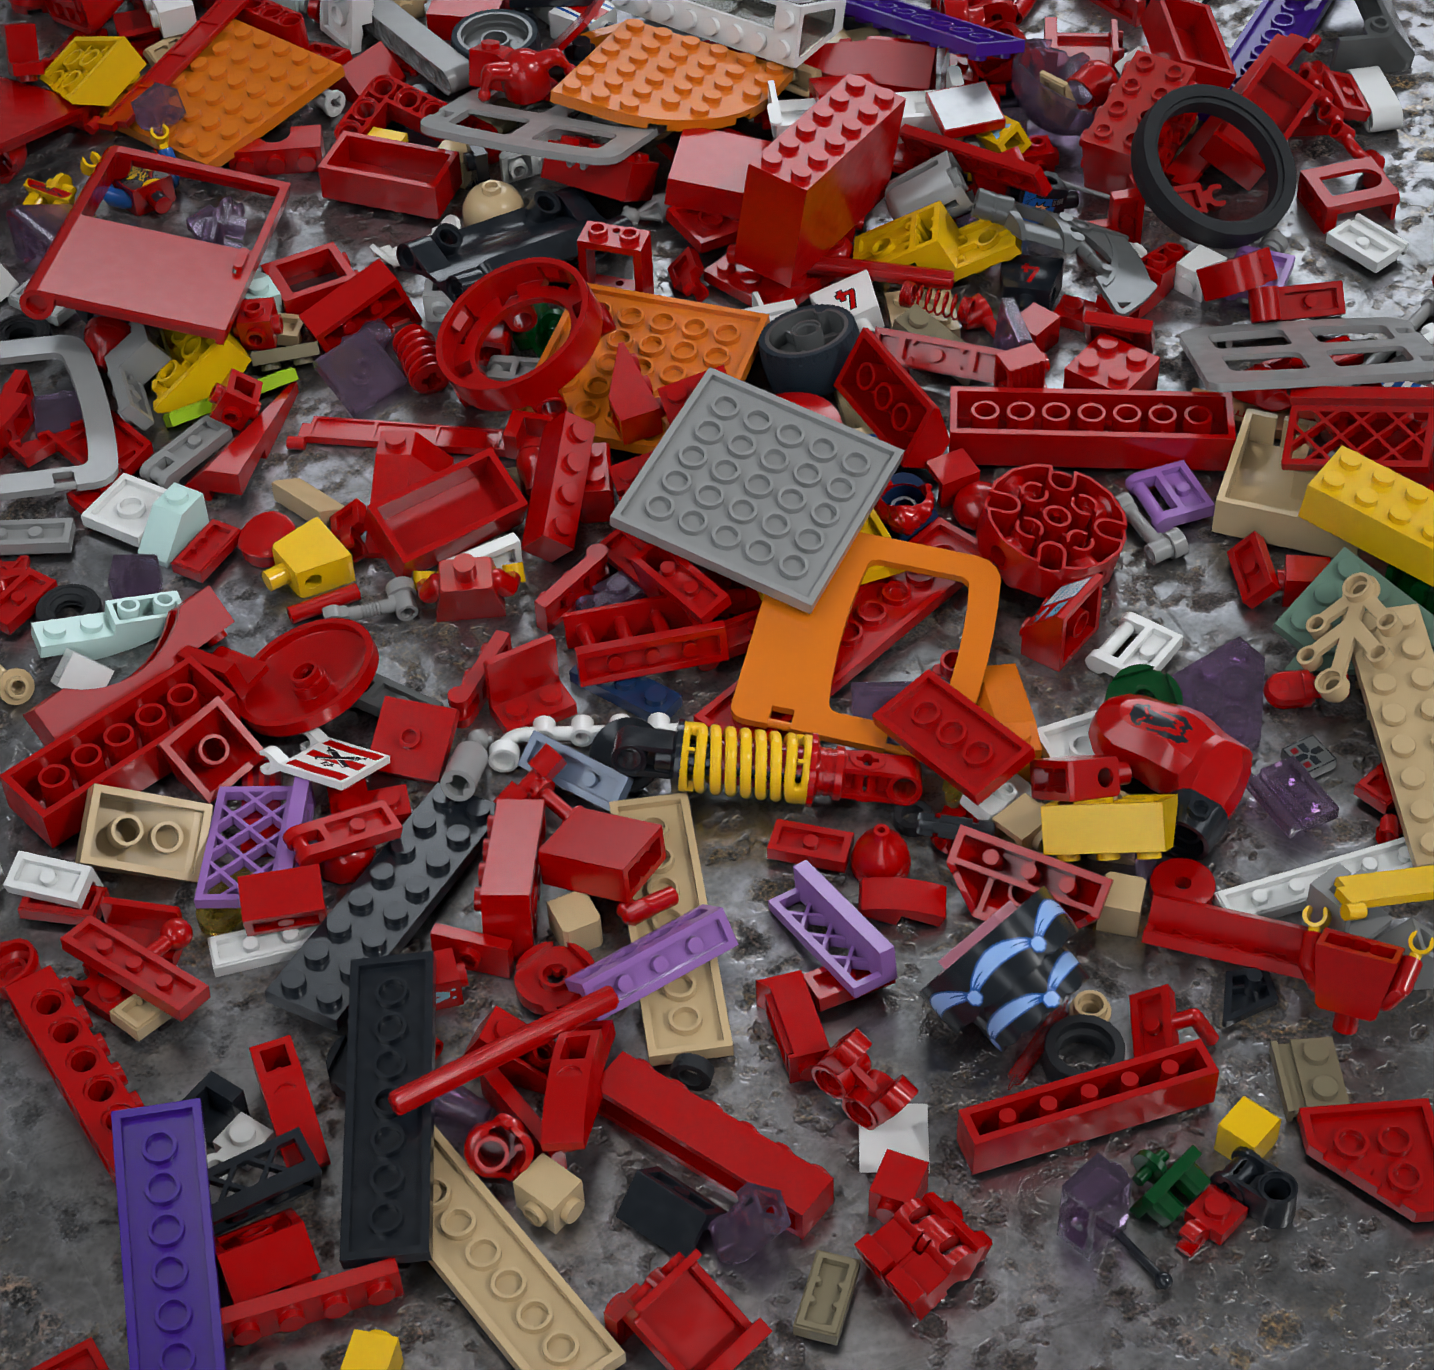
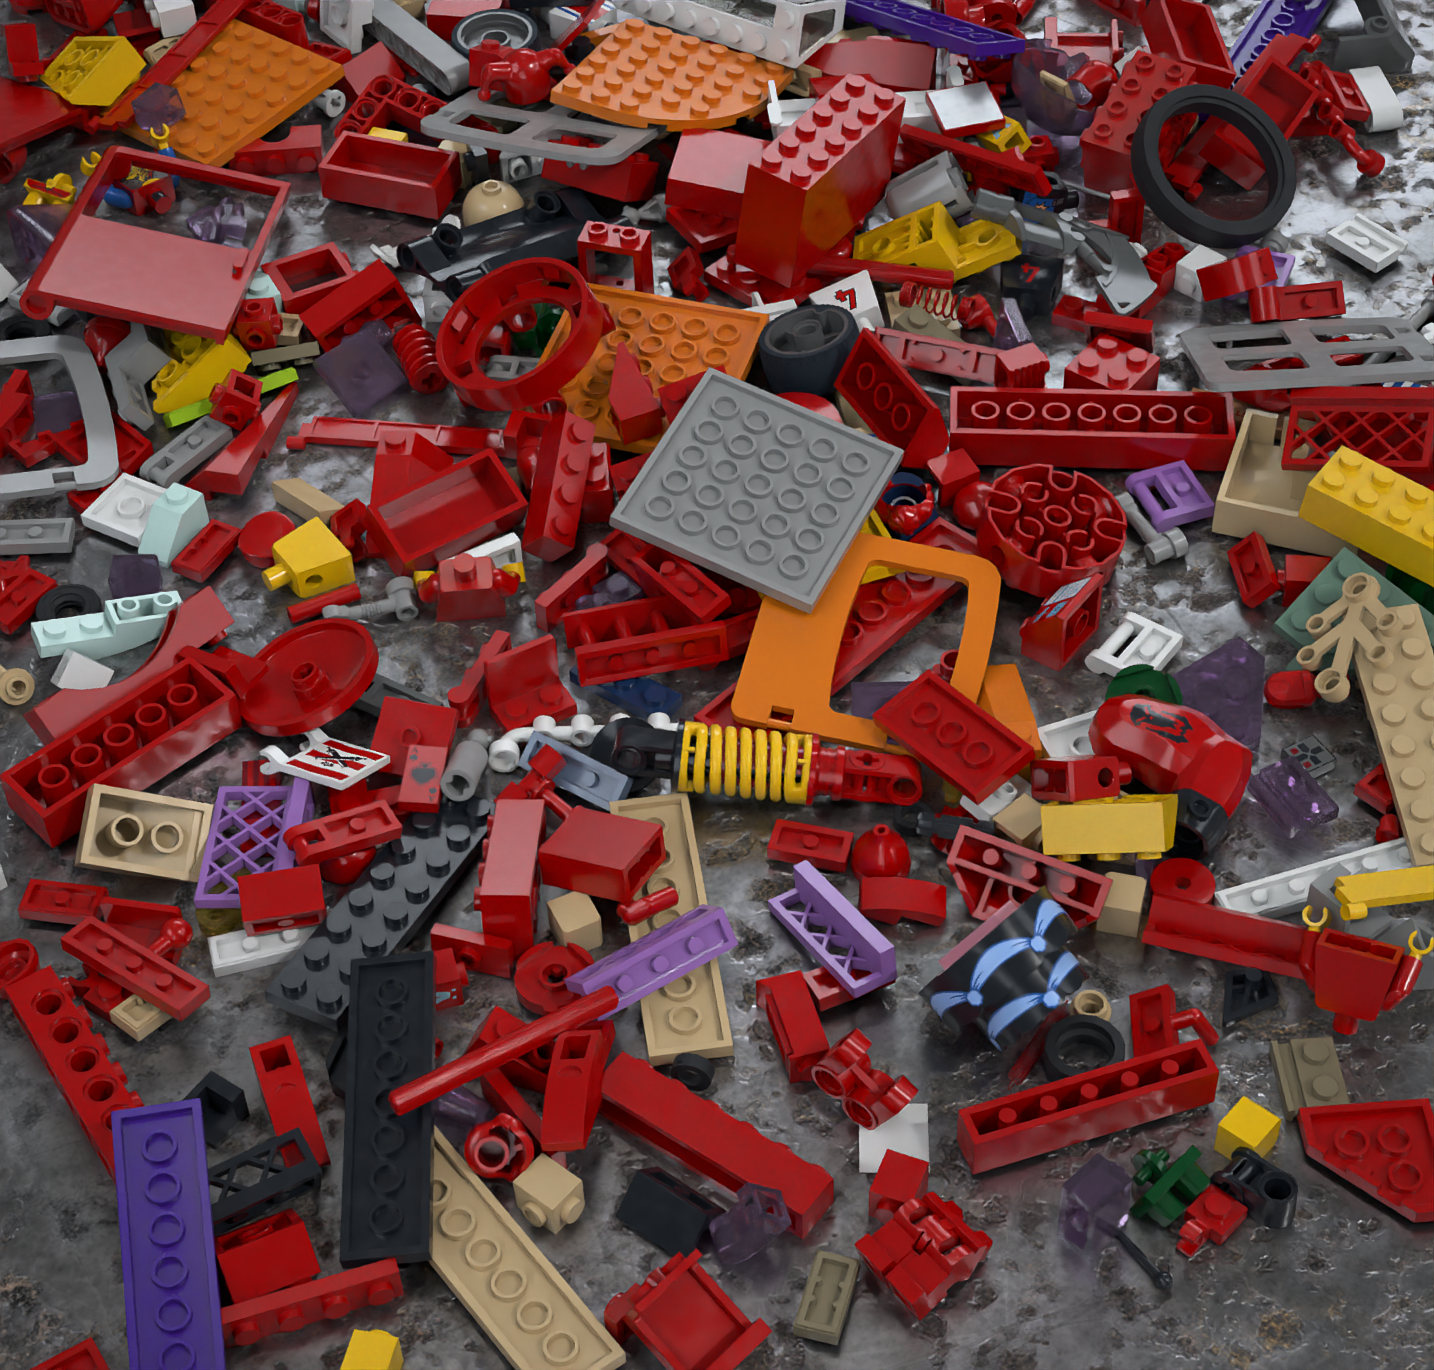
(50, 879): white panel -> none
(211, 750): red slope -> none
(237, 1138): white plate -> none
(422, 779): none -> tile
(1042, 326): brick -> none
(1200, 199): red plate -> none
(1325, 207): red panel -> none

